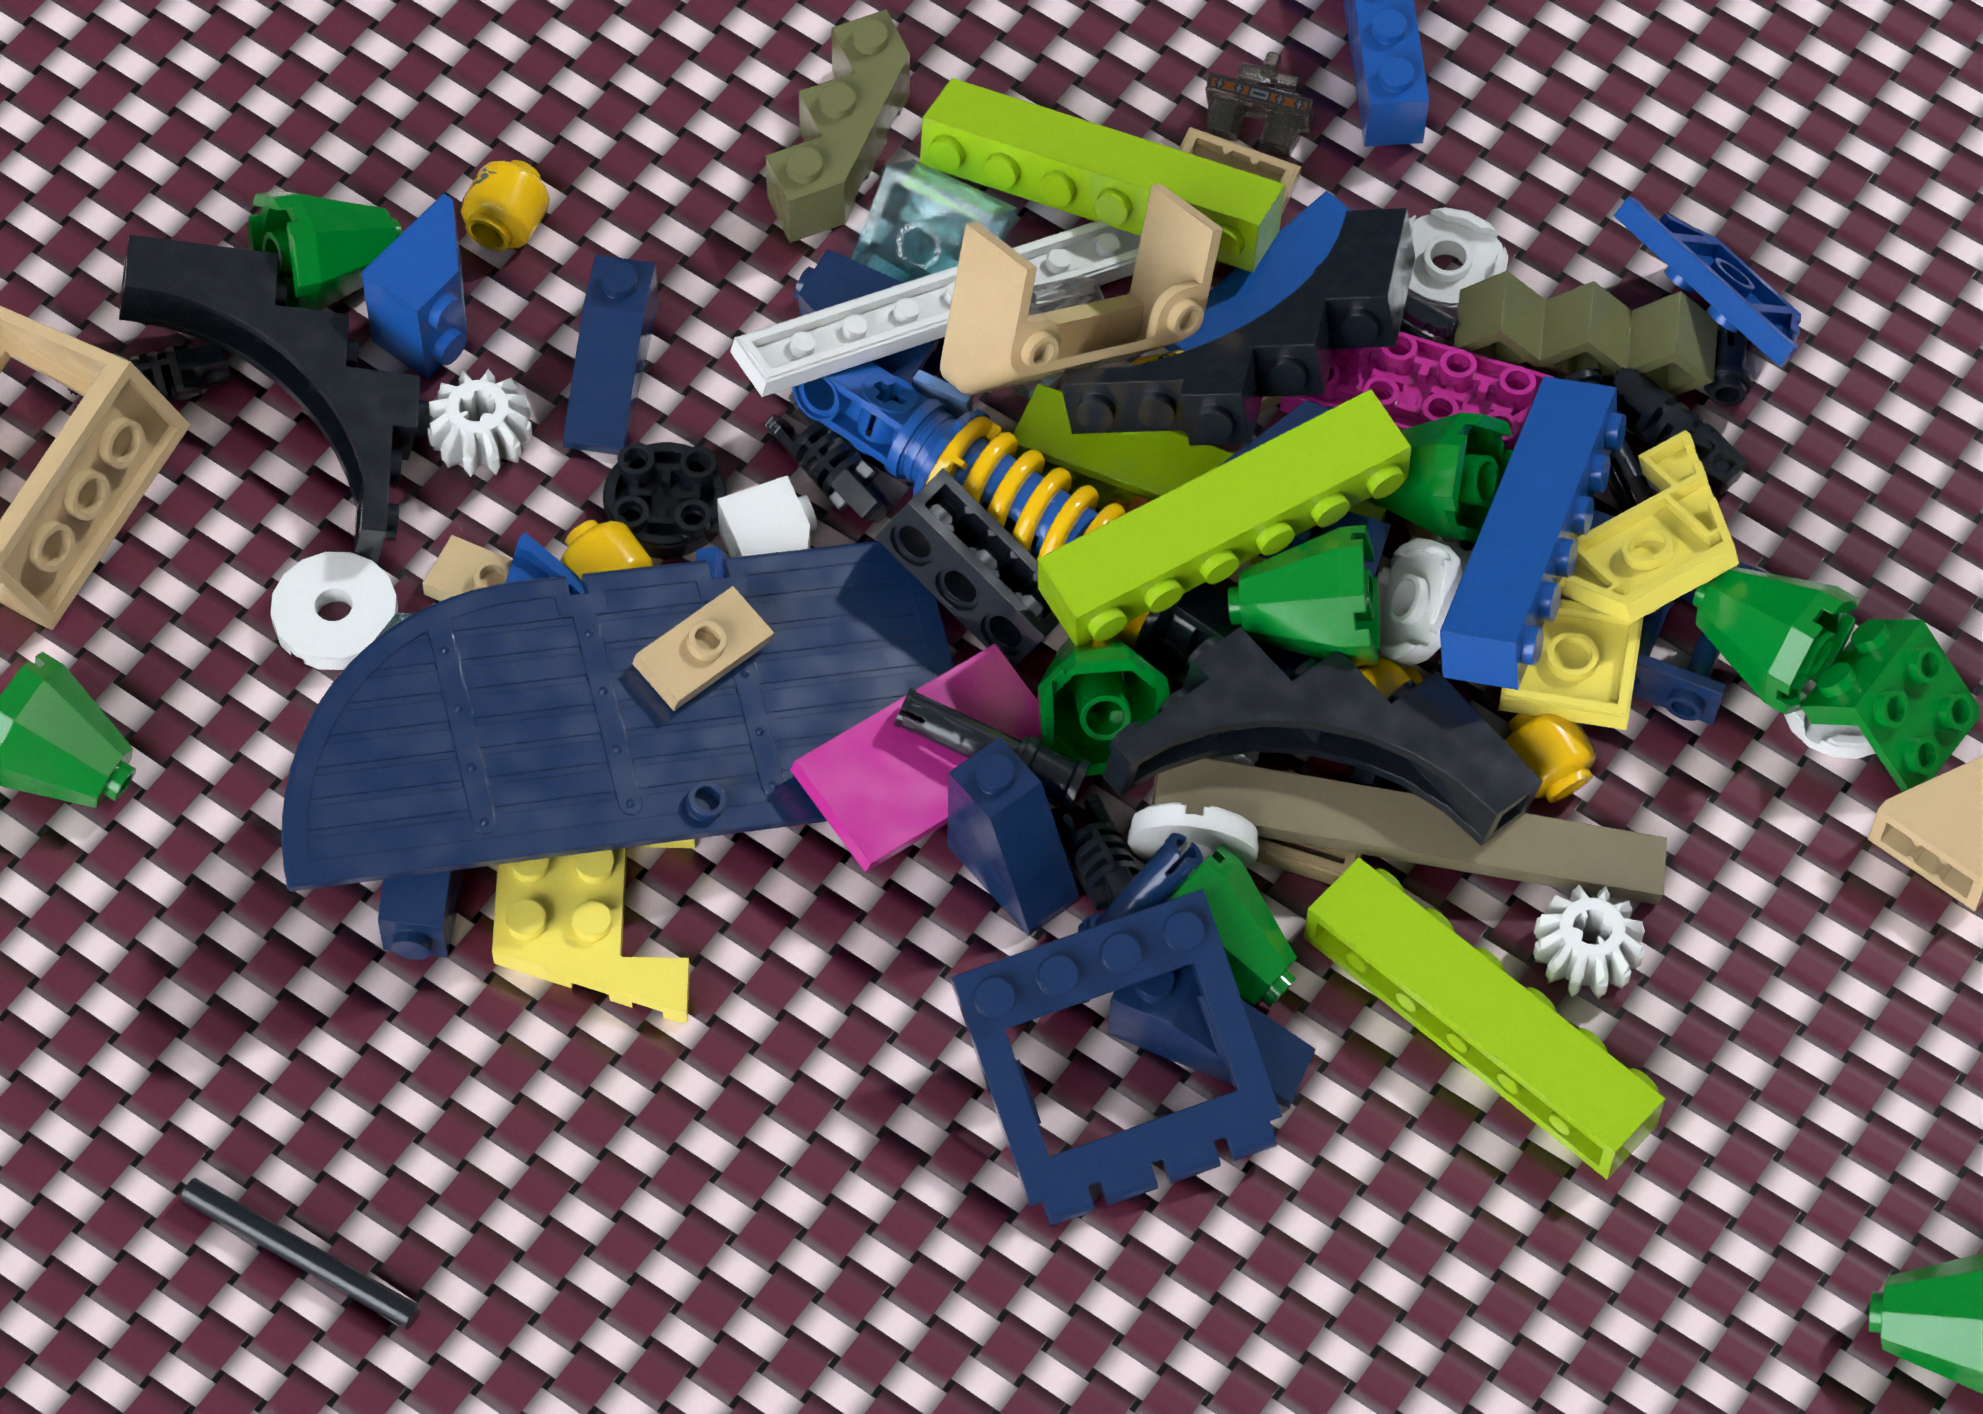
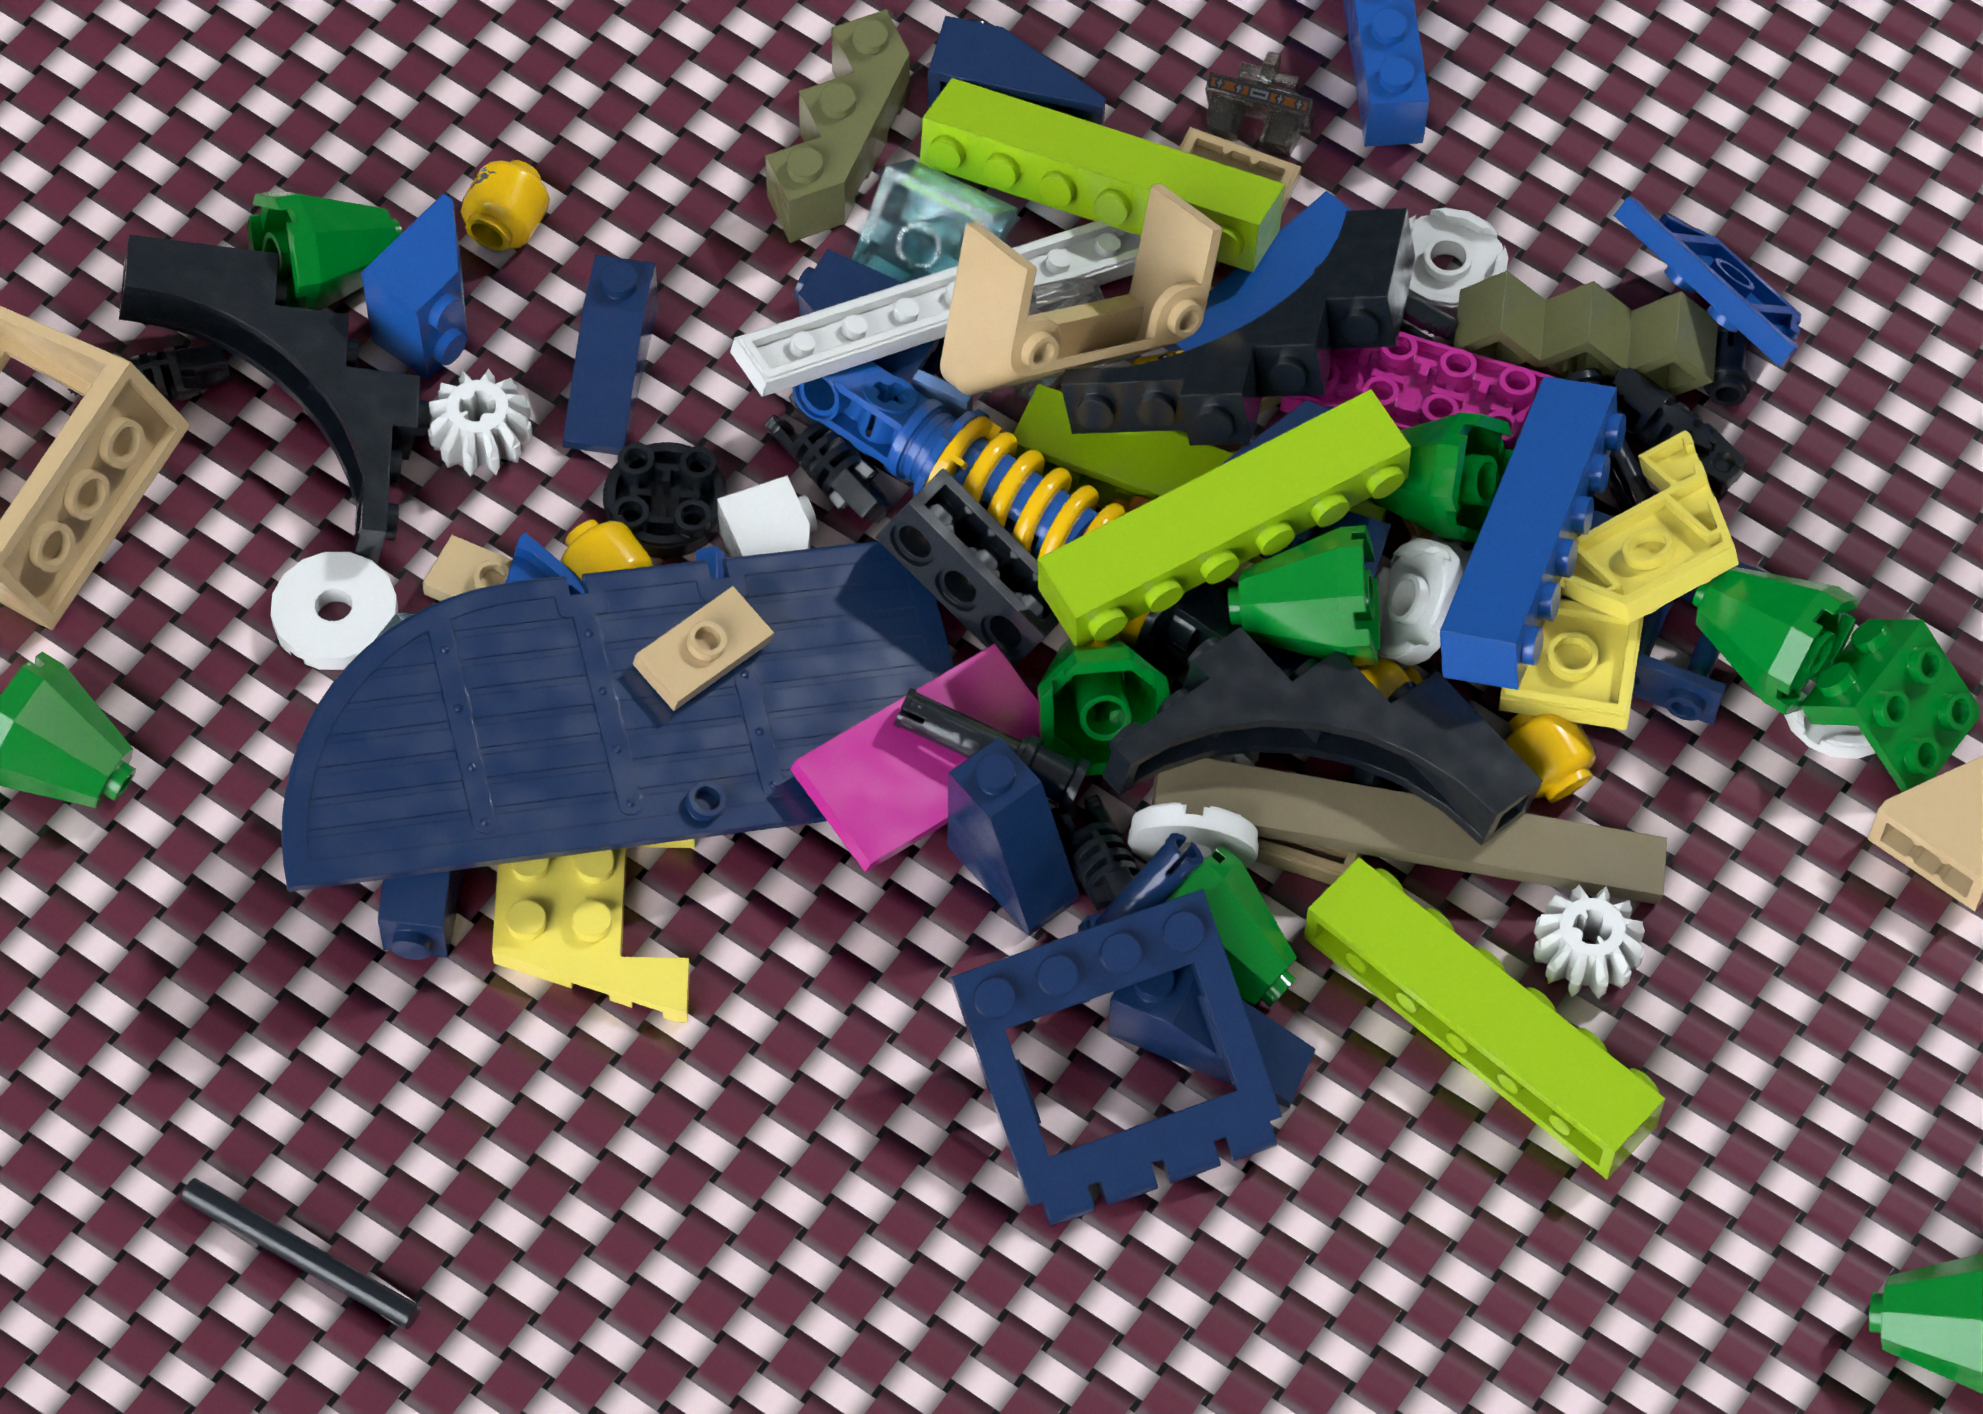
(1007, 65): none -> dark blue slope

